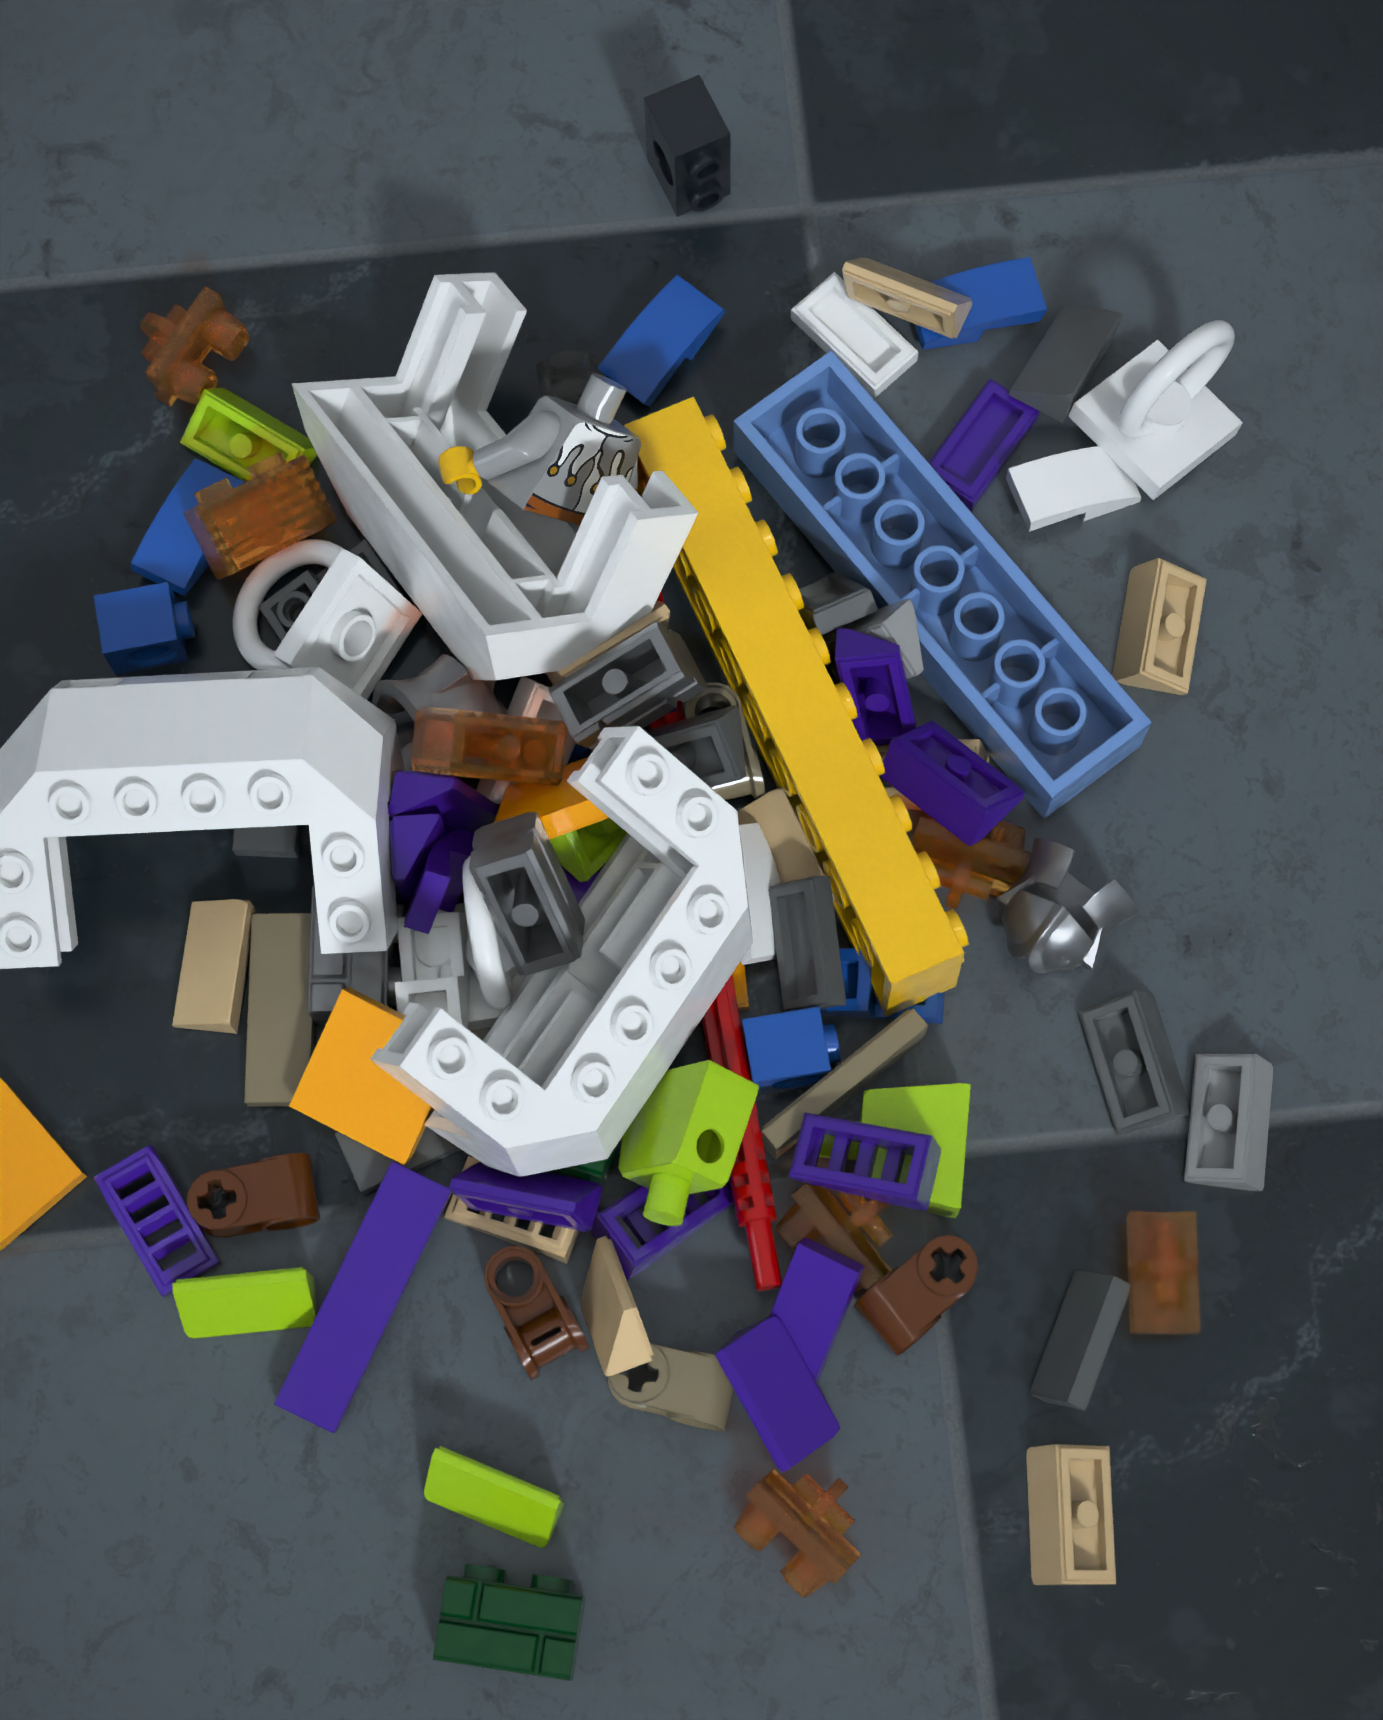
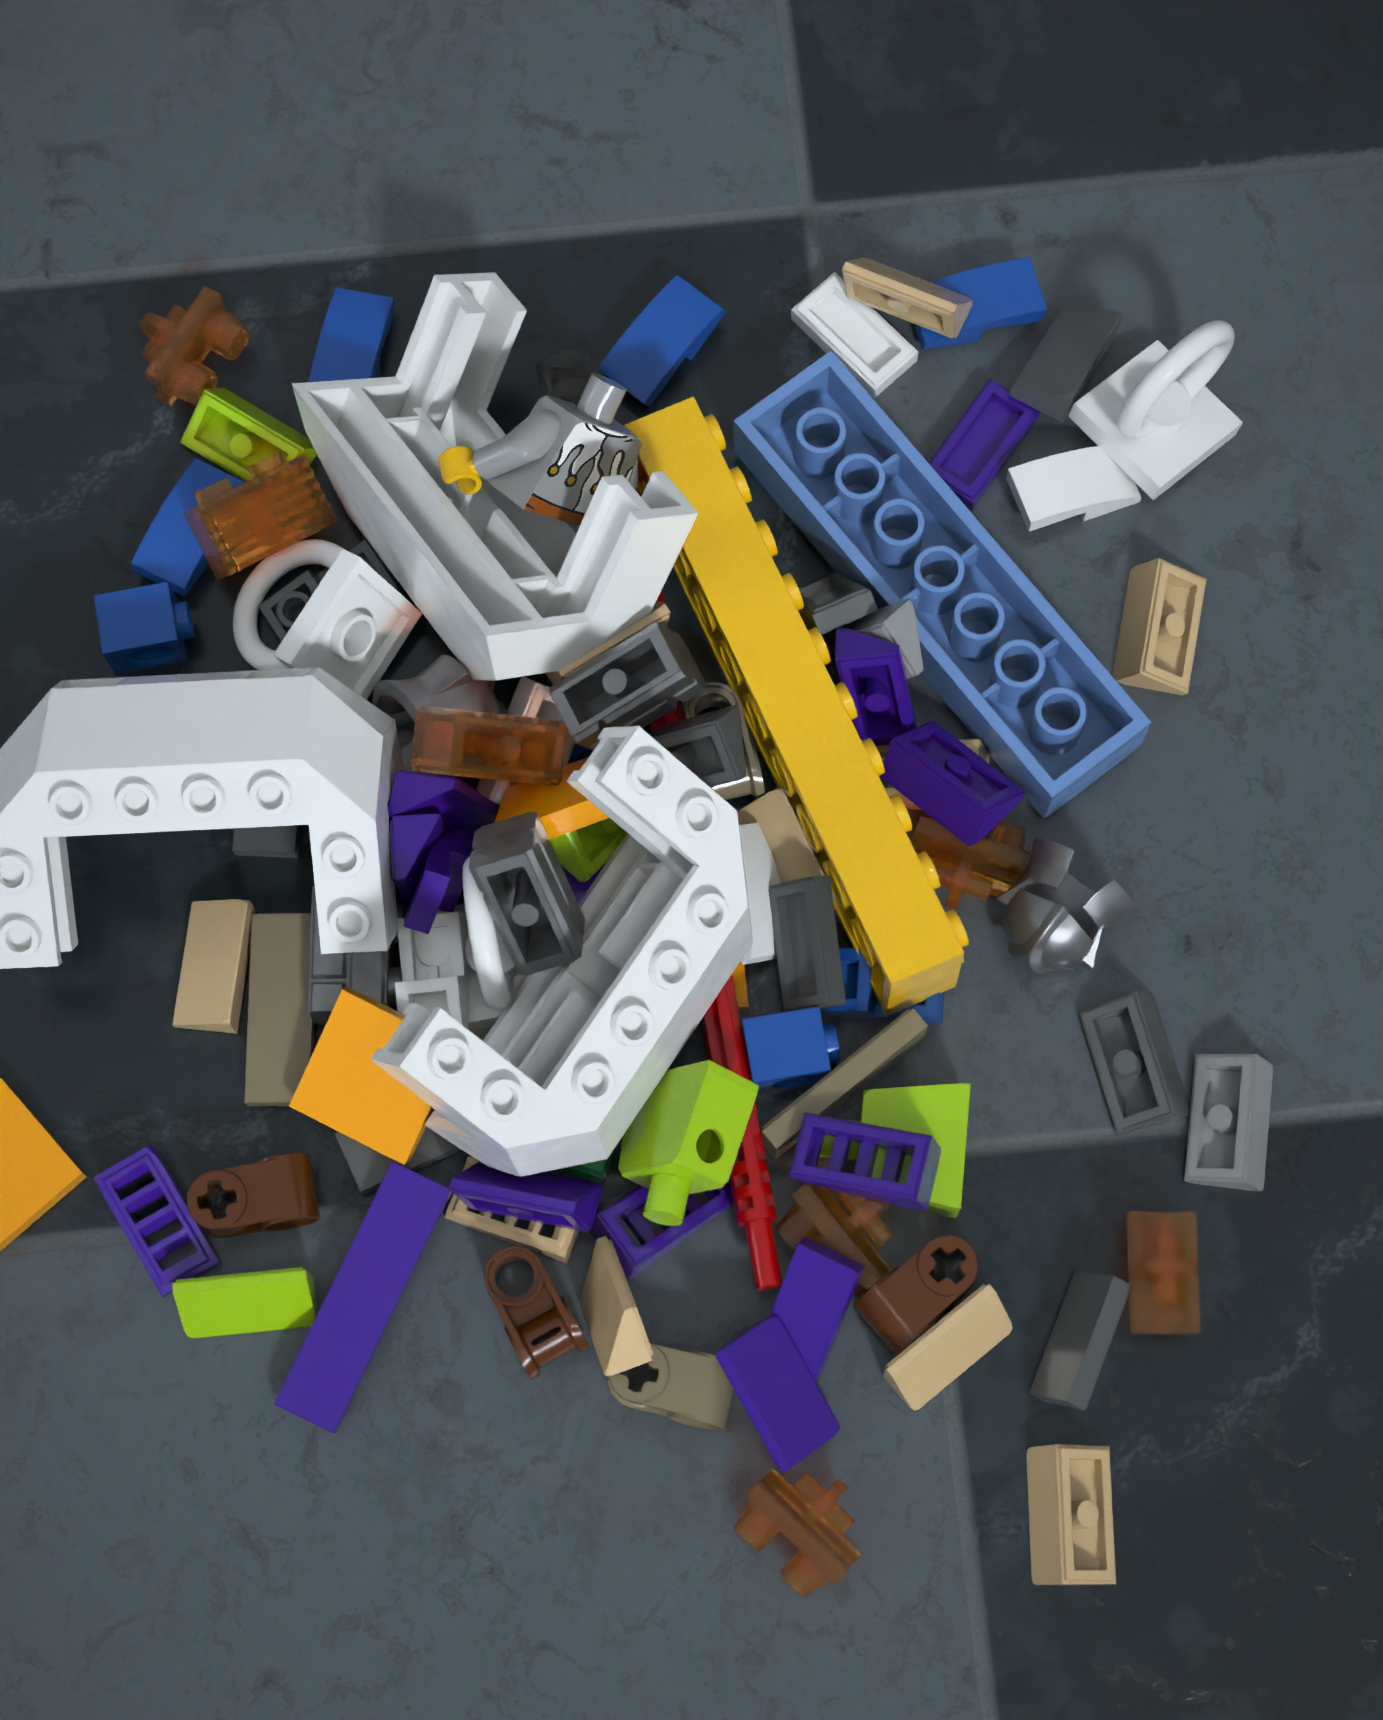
(352, 336): none -> blue slope
(492, 1497): lime slope -> none
(510, 1624): dark green brick -> none
(688, 146): black brick -> none
(948, 1348): none -> tan slope

